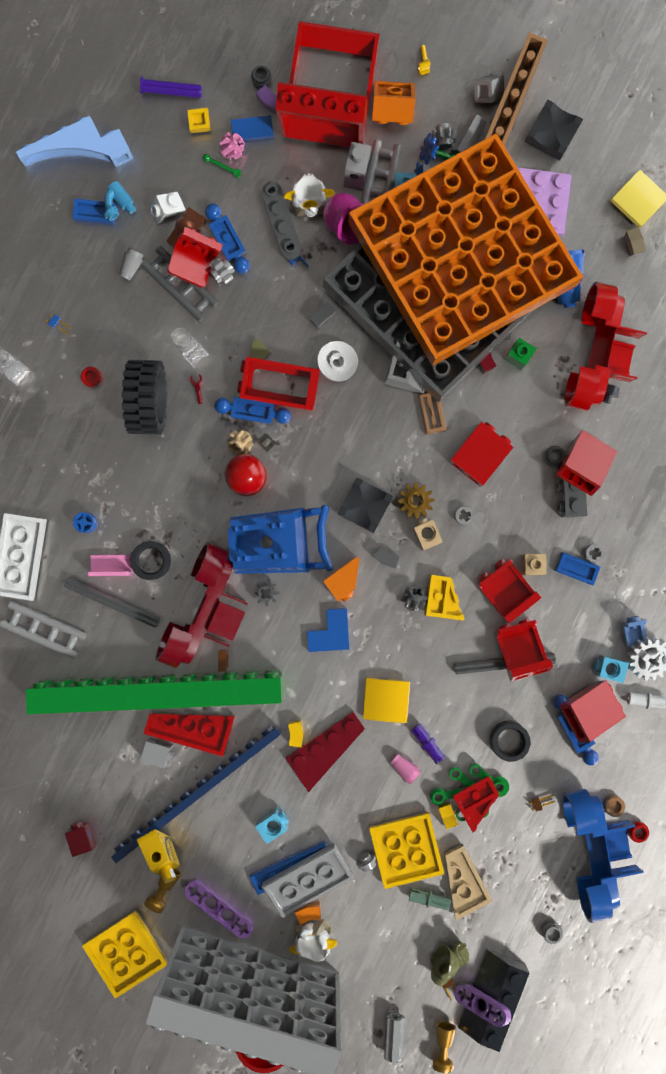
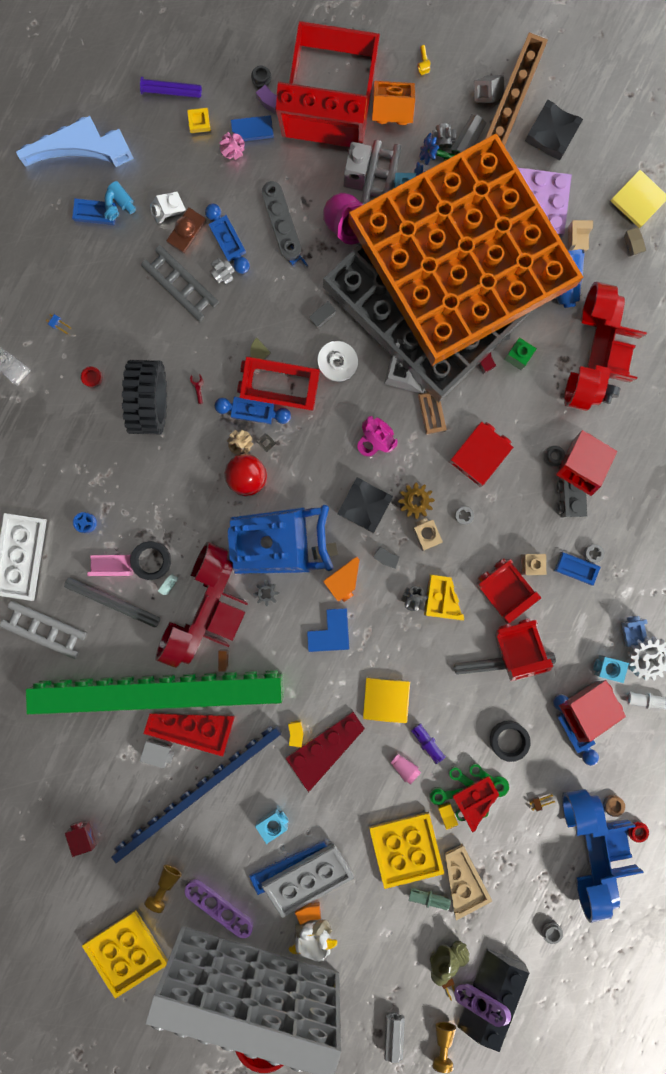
(130, 263): light grey cone -> none
(159, 854): yellow torso -> none
(168, 584): none -> light aqua tile
(190, 349): clear piece -> none
(193, 256): bracket -> none
(237, 172): green hinge -> none
(308, 196): white hair -> none
(331, 549): none -> dark tan piece
(366, 861): light grey plate -> none
(378, 434): none -> dark pink tile
(579, 234): none -> tan panel

